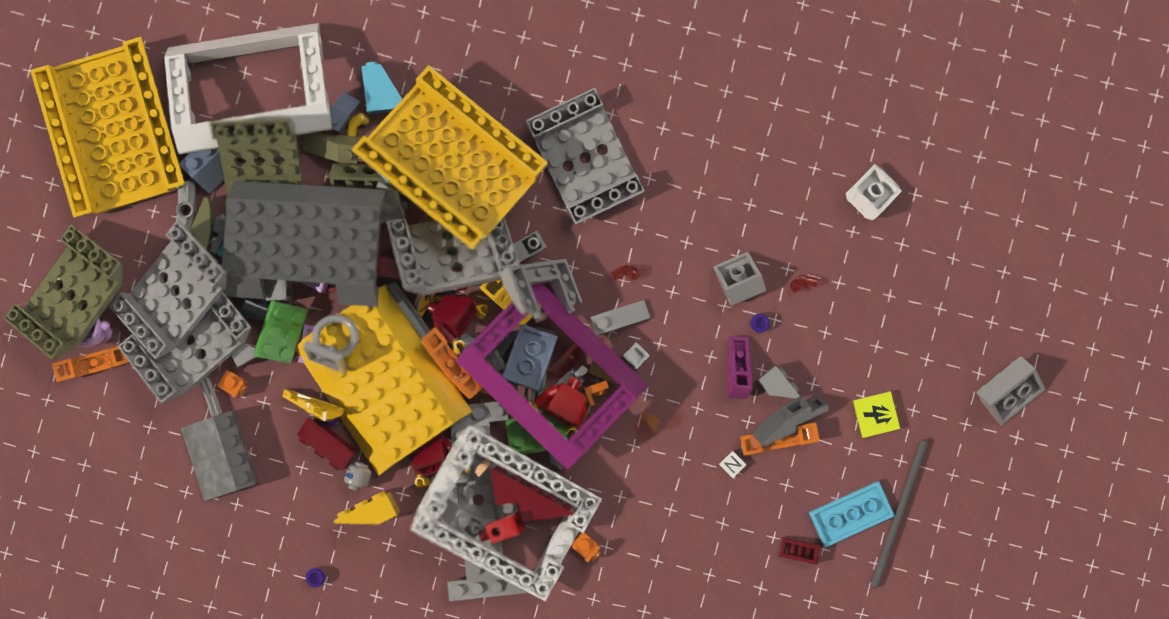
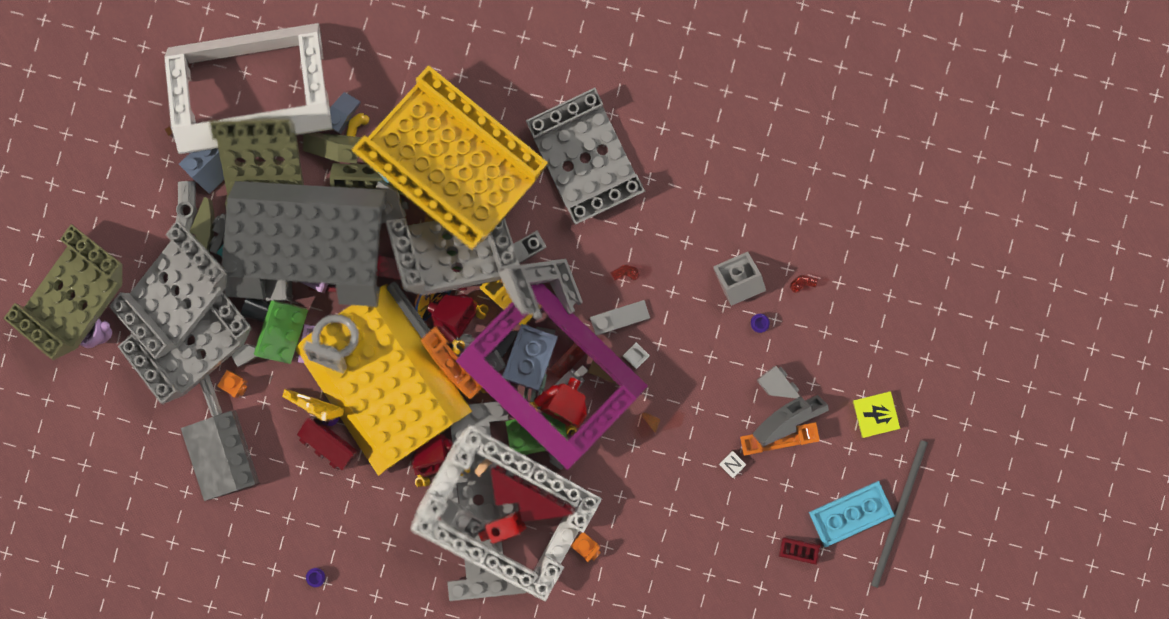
(88, 364): orange slope -> none
(108, 129): yellow slope -> none
(357, 475): light grey head -> none
(373, 512): yellow slope -> none
(379, 90): medium azure slope -> none
(598, 389): orange bracket -> none
(738, 368): magenta slope -> none
(873, 192): white slope -> none
(1011, 390): light grey slope -> none

